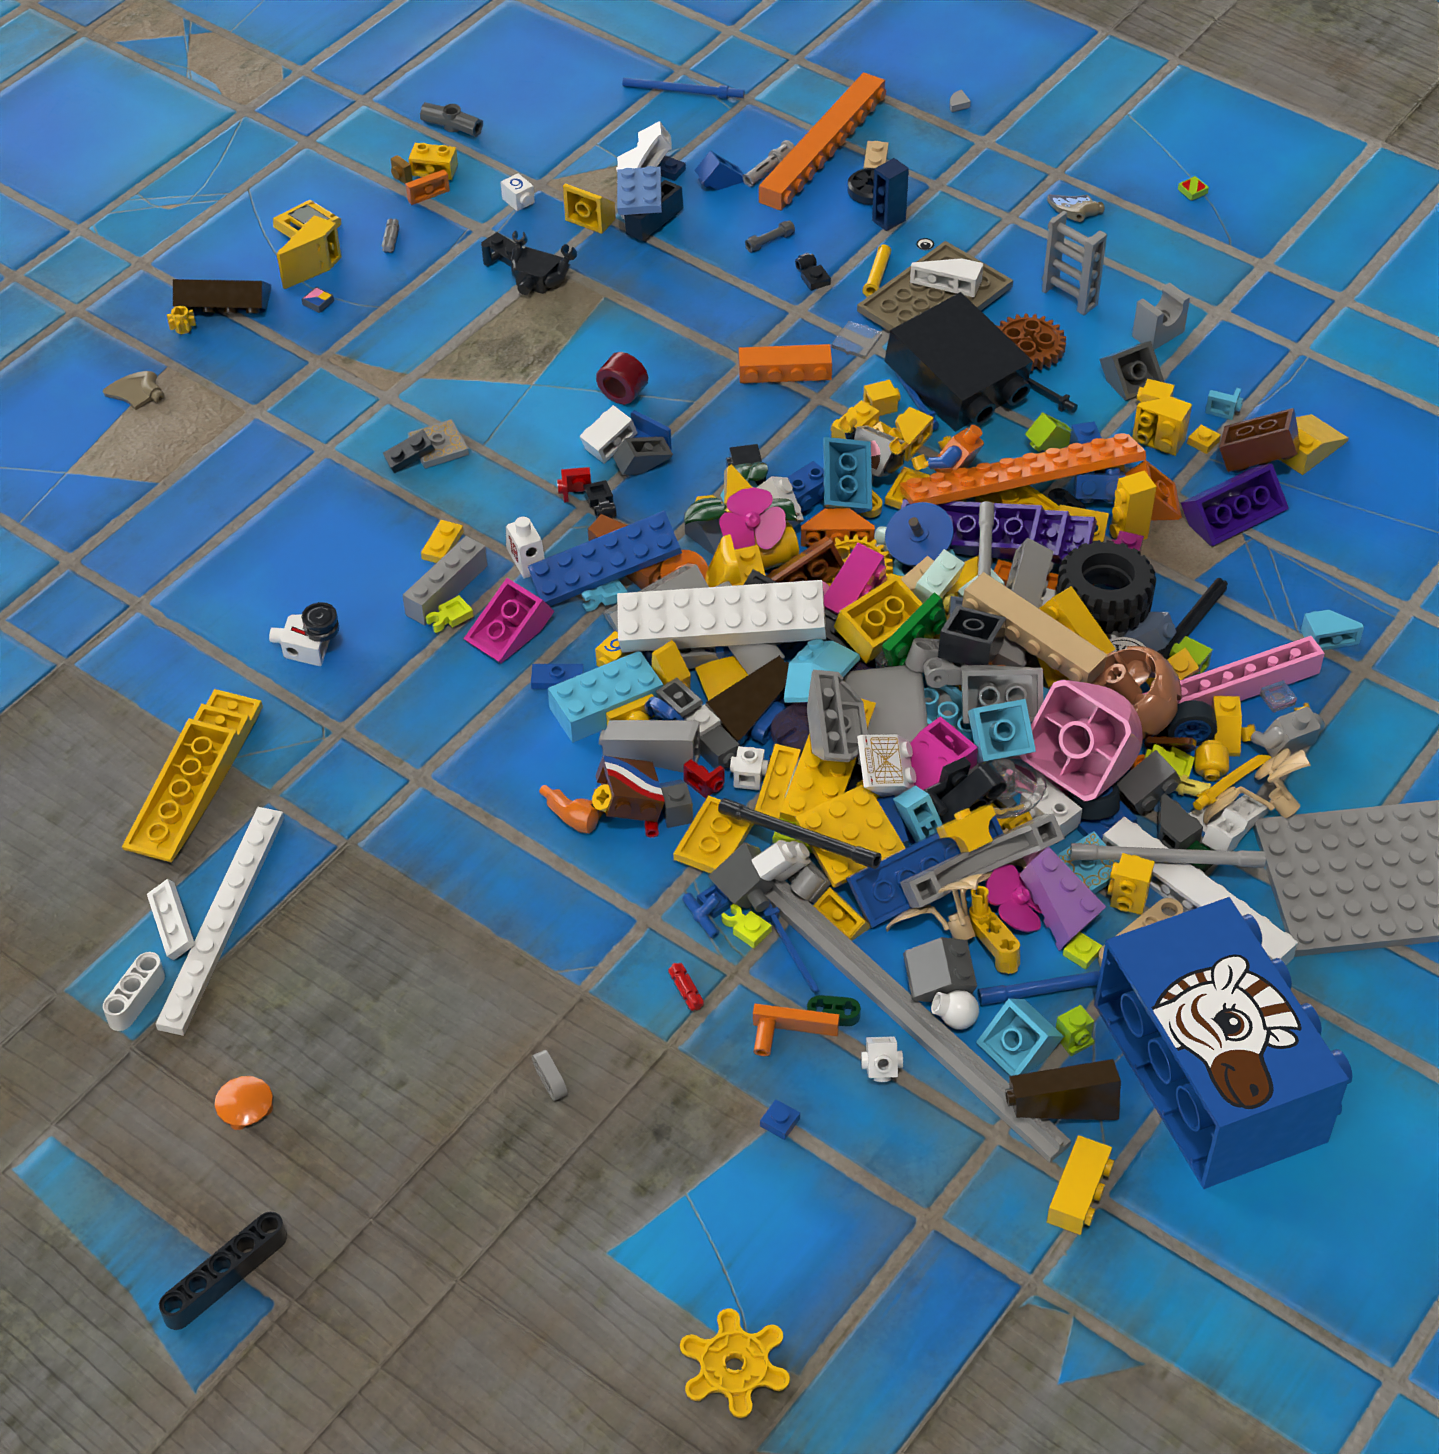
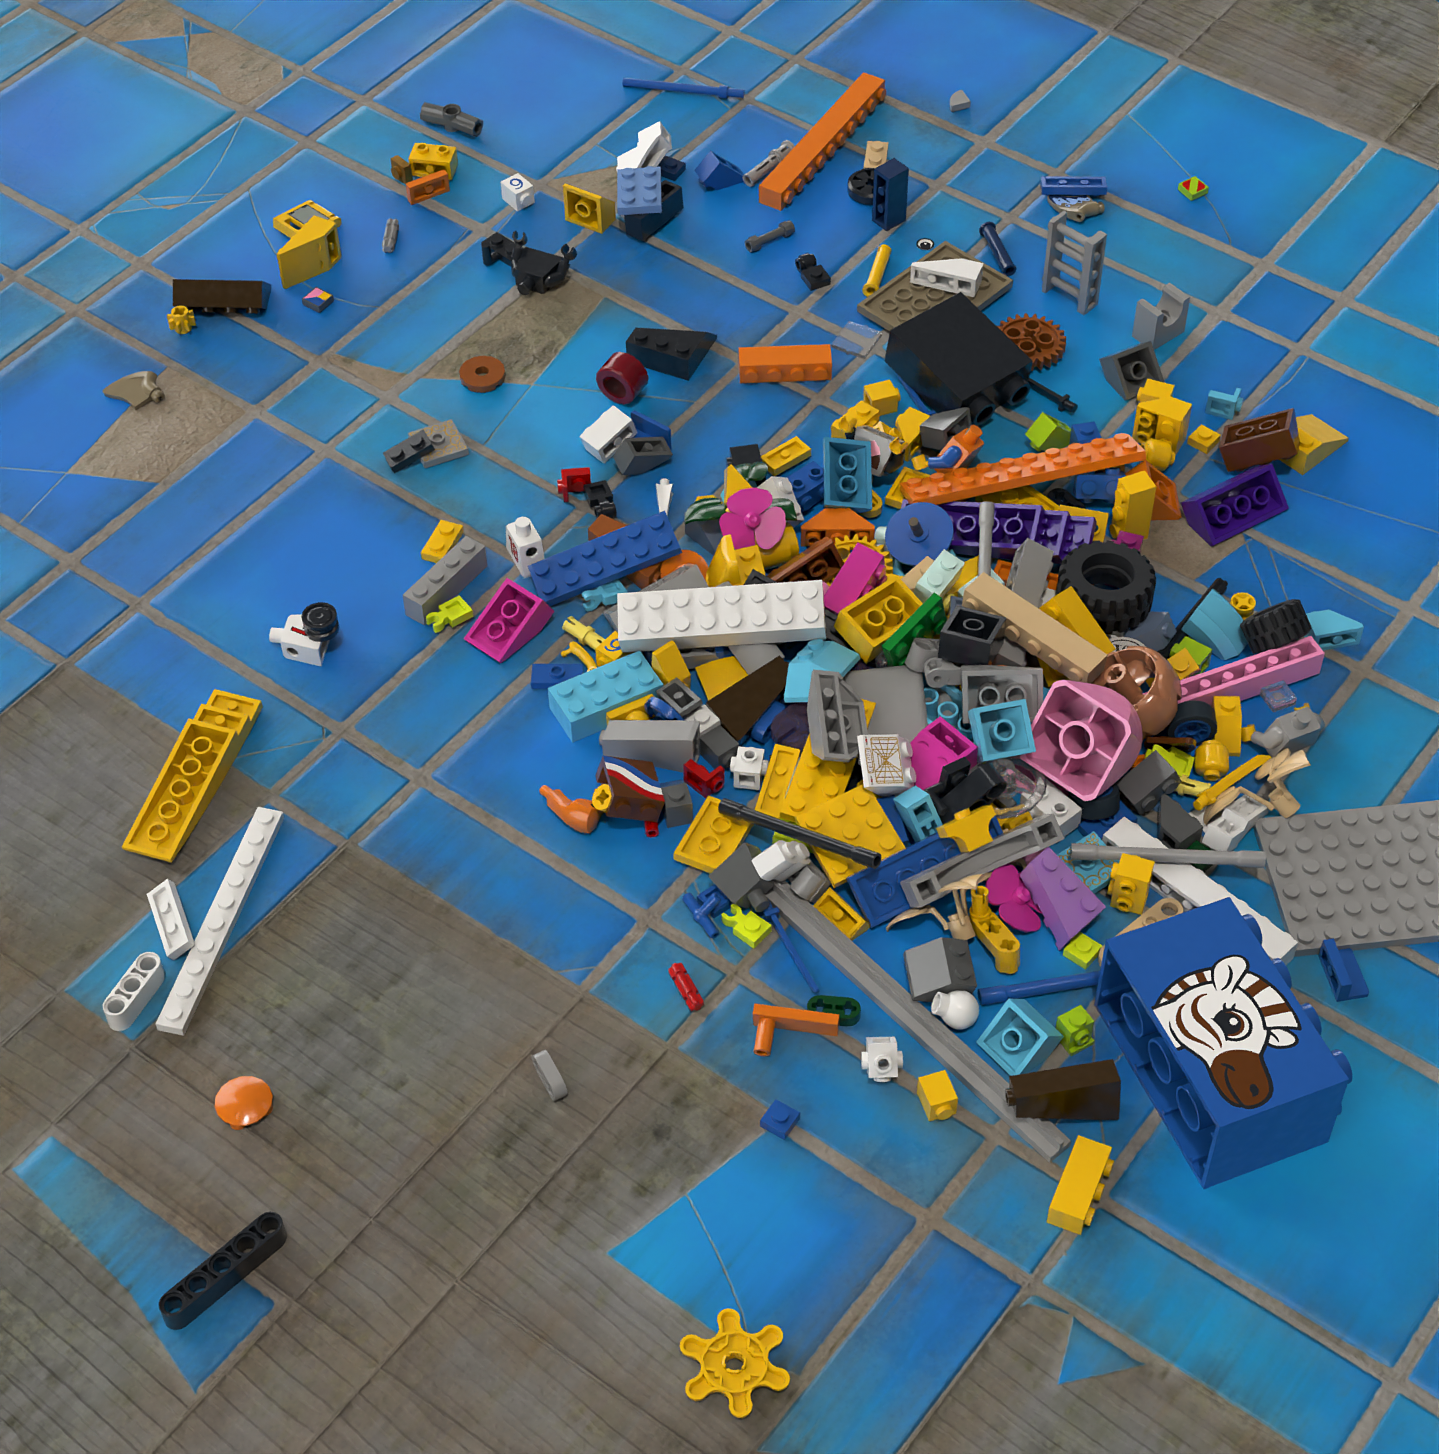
(482, 364): none -> dark orange tile
(581, 653): none -> yellow piece
(584, 634): none -> light yellow pin
(664, 495): none -> white piece
(669, 350): none -> black wedge
(786, 456): none -> yellow plate
(937, 1096): none -> yellow brick
(942, 426): none -> dark grey slope
(989, 232): none -> dark blue pin
(1073, 185): none -> blue plate
(1158, 453): none -> yellow head
(1217, 626): none -> medium azure slope
(1244, 604): none -> yellow wheel
(1276, 626): none -> black tyre
(1342, 972): none -> blue panel

